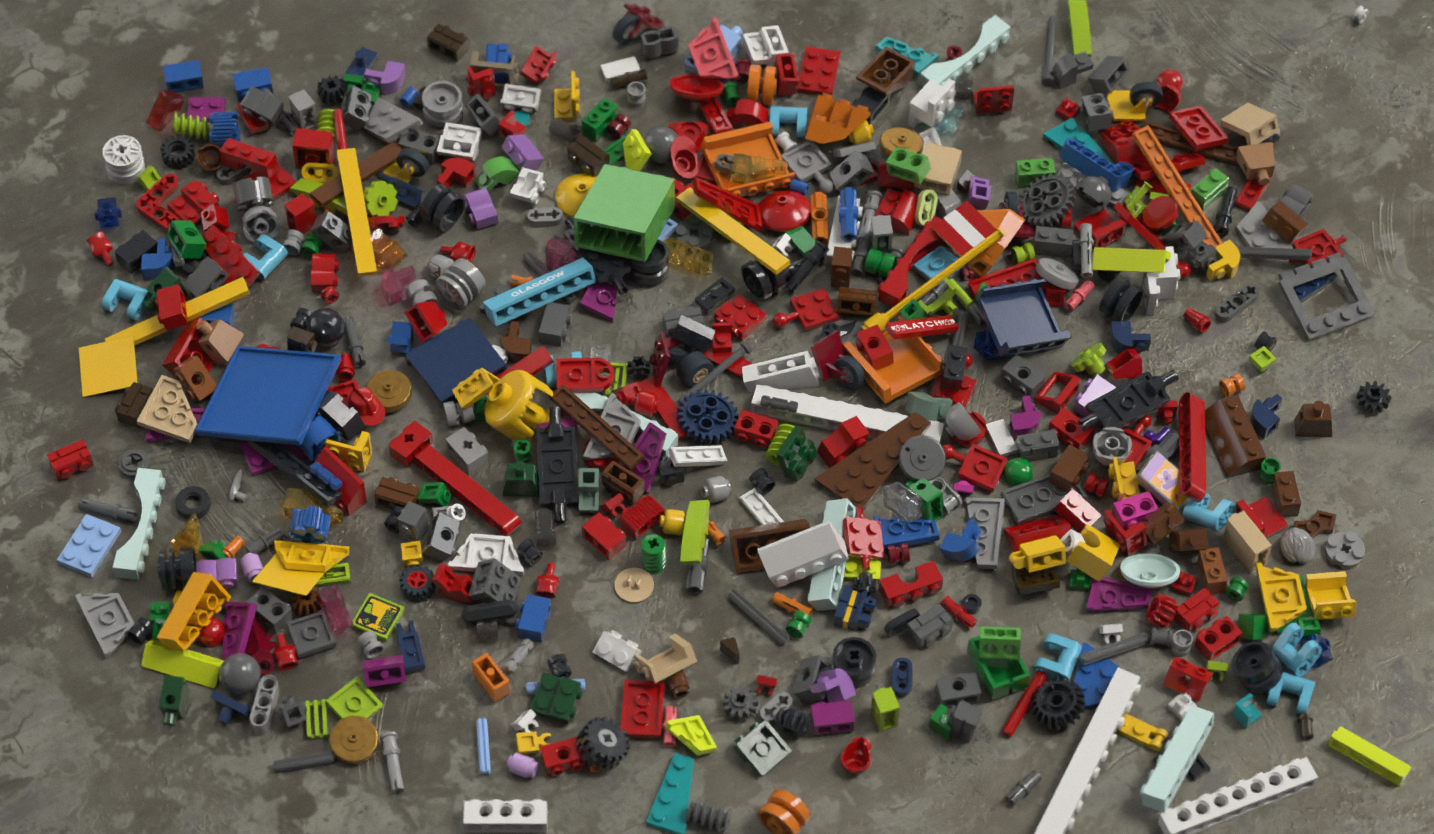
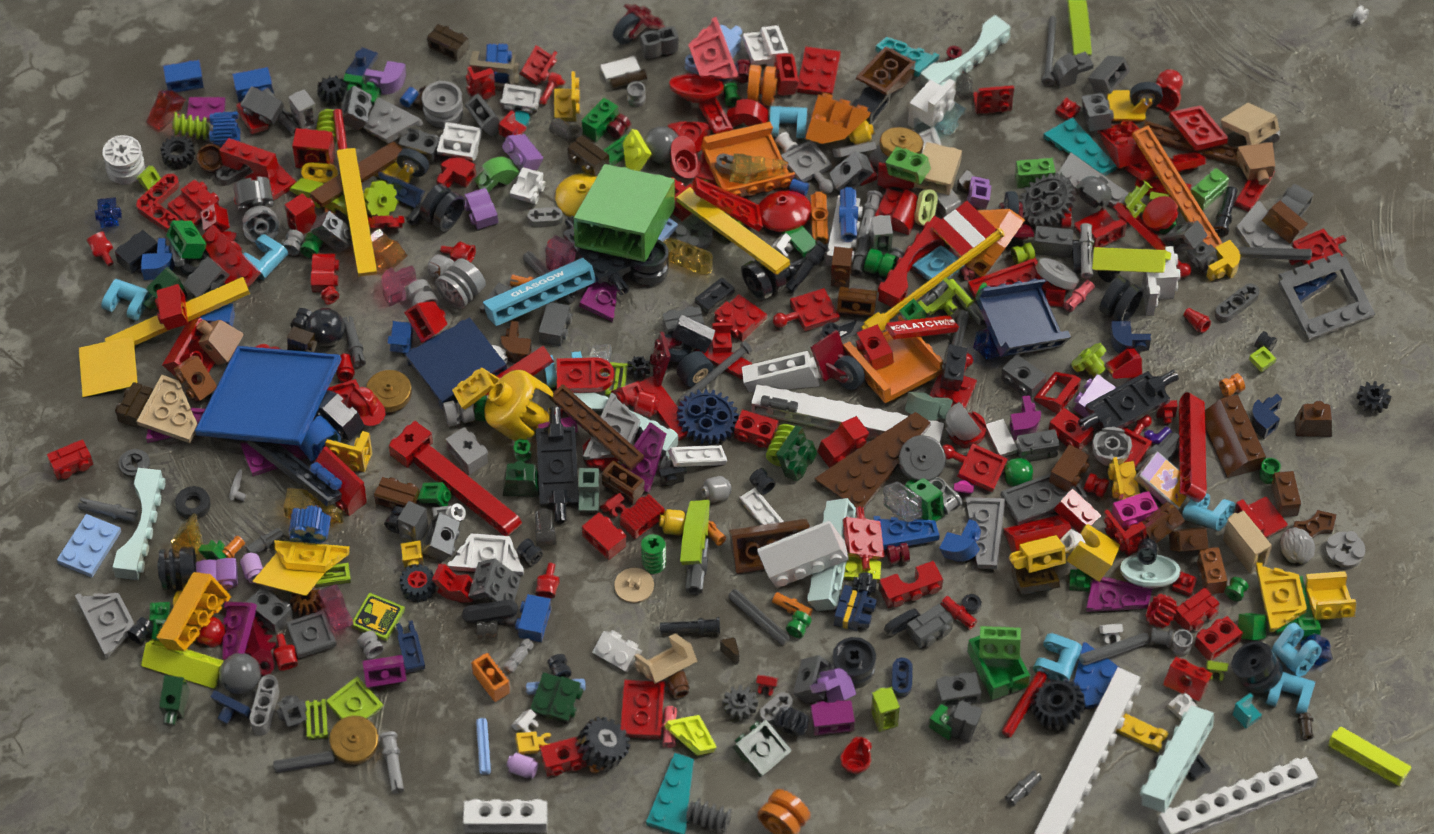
(554, 80): none -> red piece
(683, 627): none -> black pin
(1094, 165): blue beam -> none
(1147, 551): none -> black wheel

